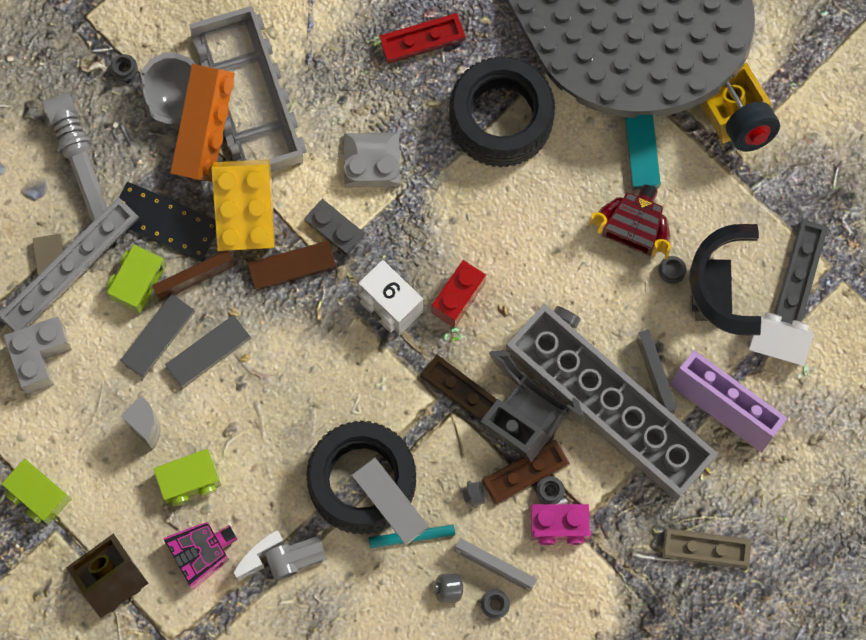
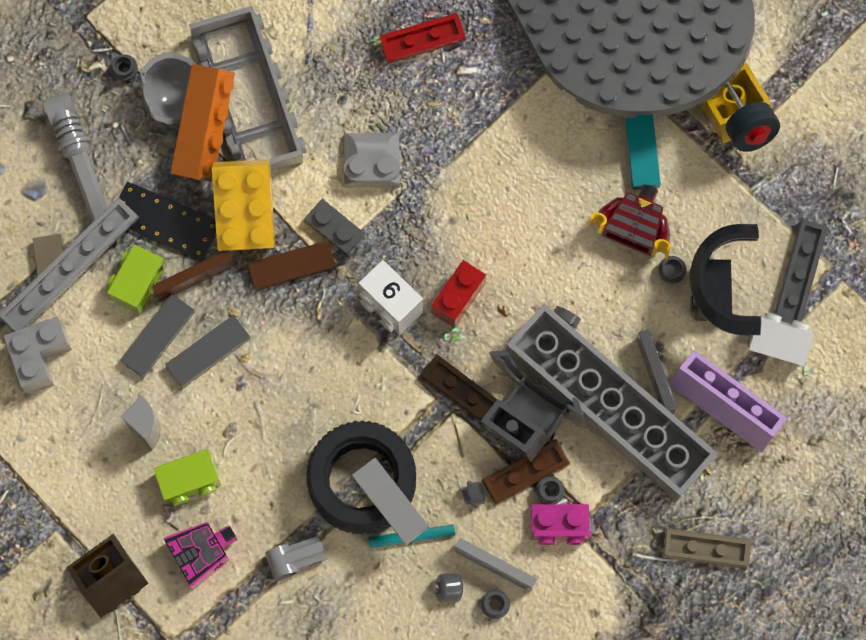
(35, 491): lime brick -> none
(251, 562): white slope -> none
(512, 75): black tyre -> none

